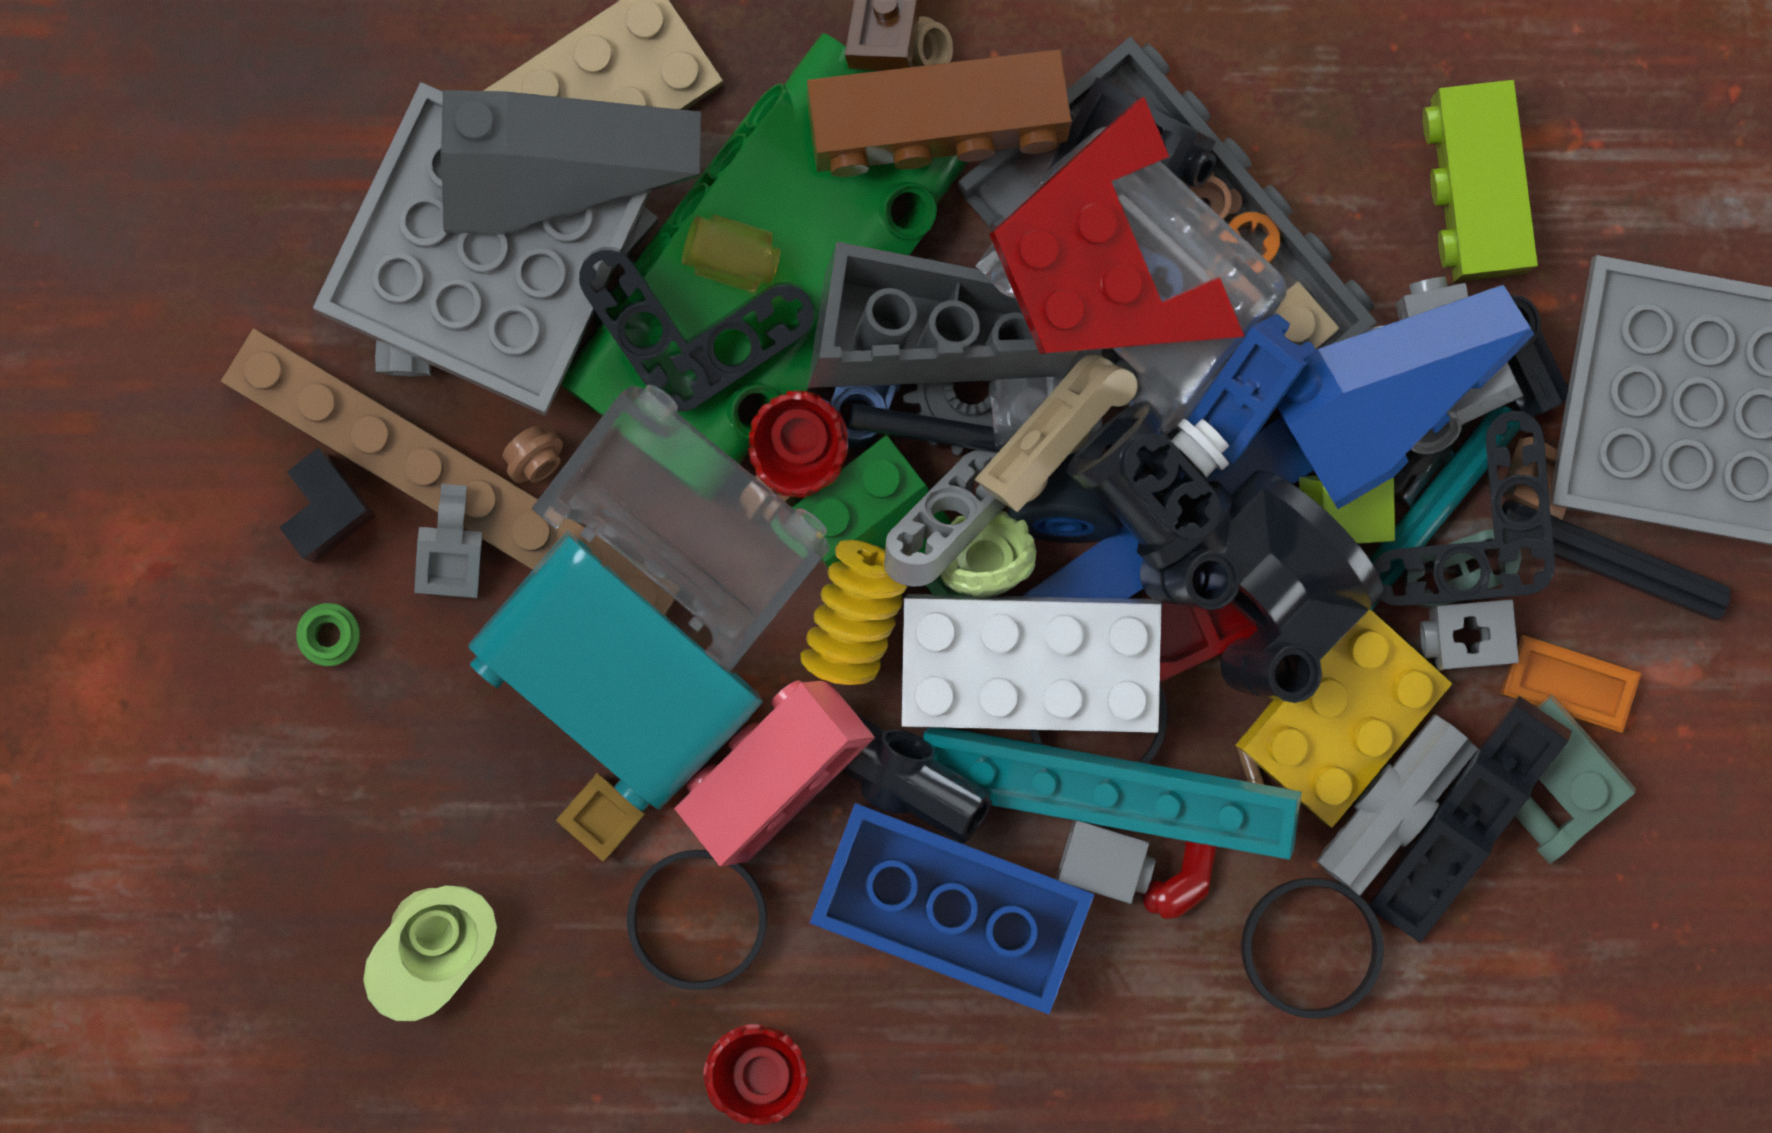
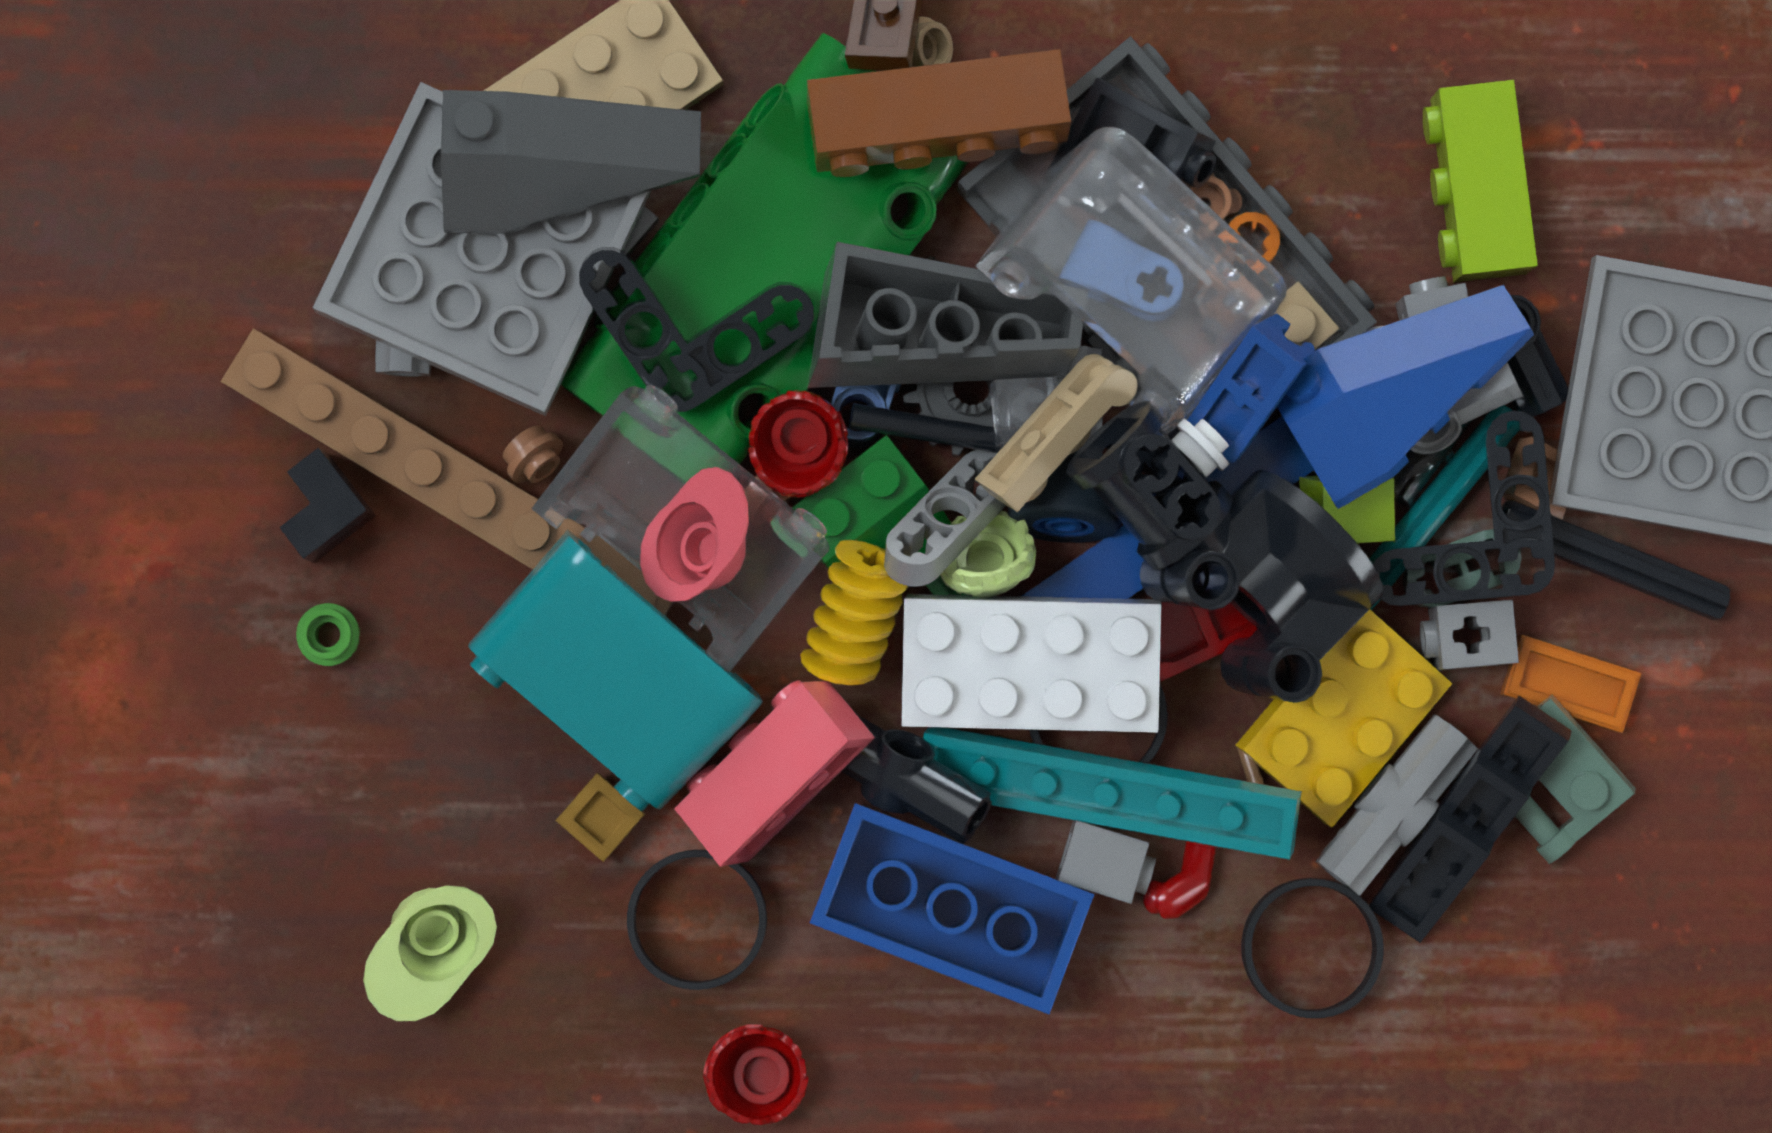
(448, 554): light grey plate -> none
(697, 537): none -> coral piece
(731, 252): clear yellow brick -> none
(1080, 262): red wing -> none

